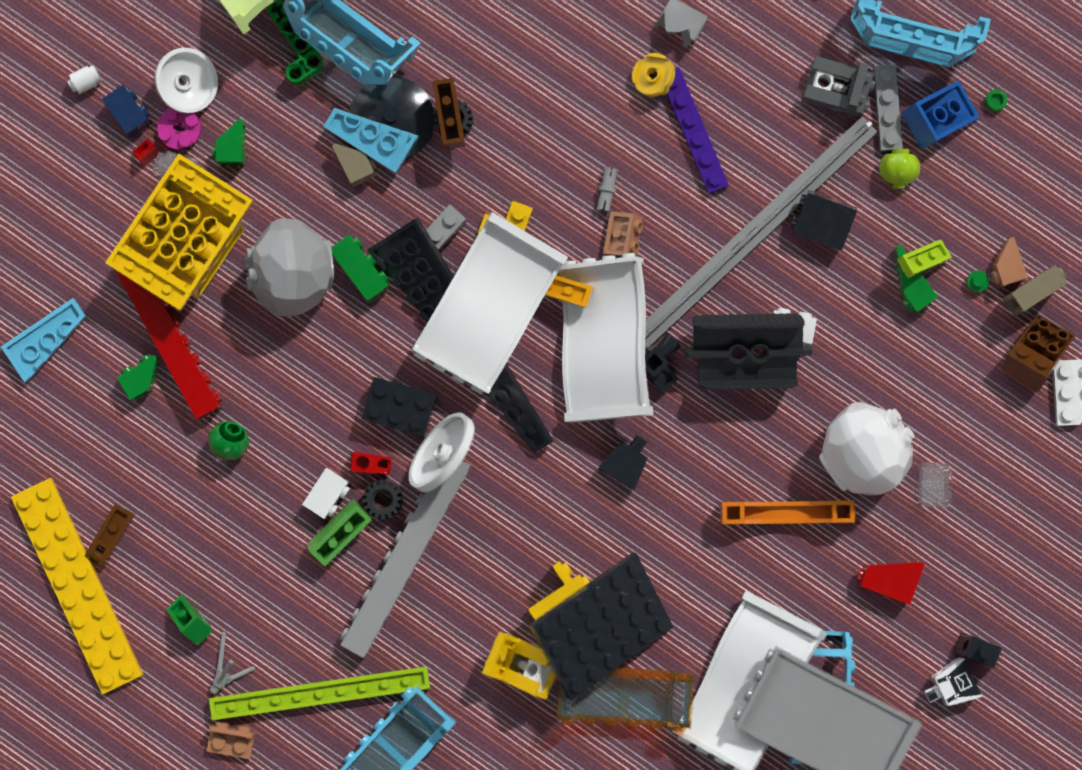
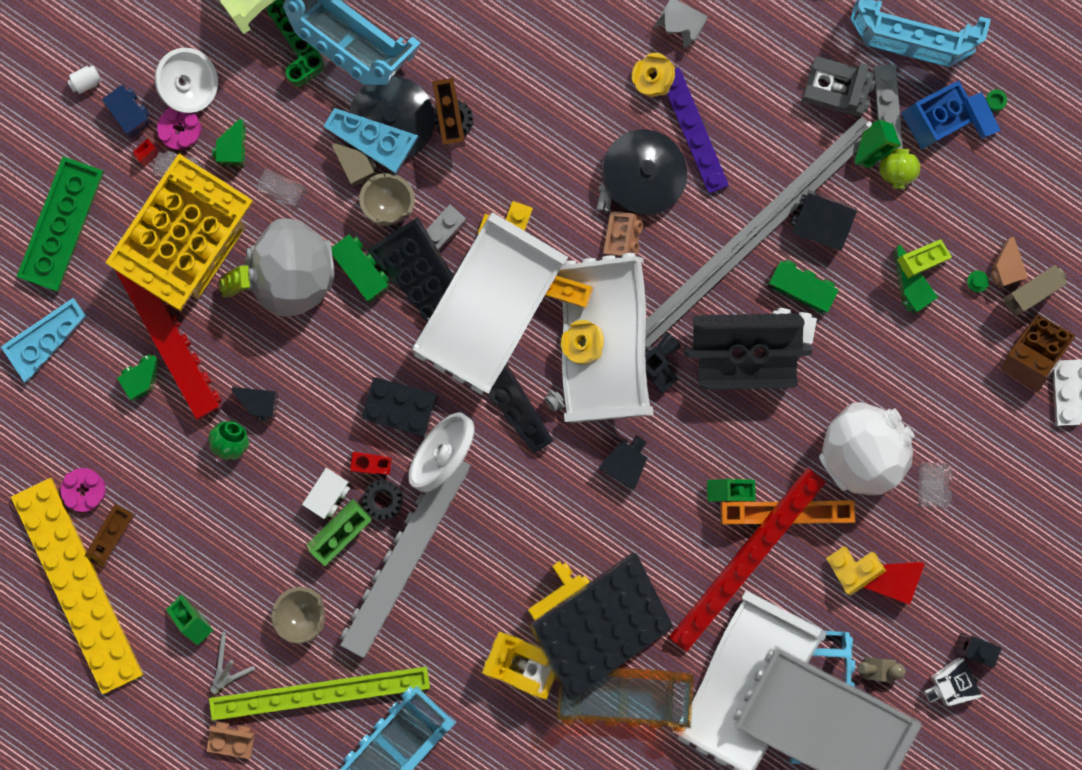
(60, 224): none -> green plate
(73, 481): none -> dark pink plate
(234, 281): none -> lime plate
(257, 402): none -> black slope
(281, 189): none -> clear brick
(298, 615): none -> dark tan cylinder
(386, 199): none -> dark tan cylinder
(554, 400): none -> light grey plate
(593, 346): none -> yellow plate
(644, 172): none -> black dish
(731, 490): none -> green slope
(747, 559): none -> red plate
(803, 286): none -> green brick
(855, 574): none -> yellow plate
(876, 143): none -> green slope
(881, 669): none -> dark tan piece
(981, 115): none -> blue tile

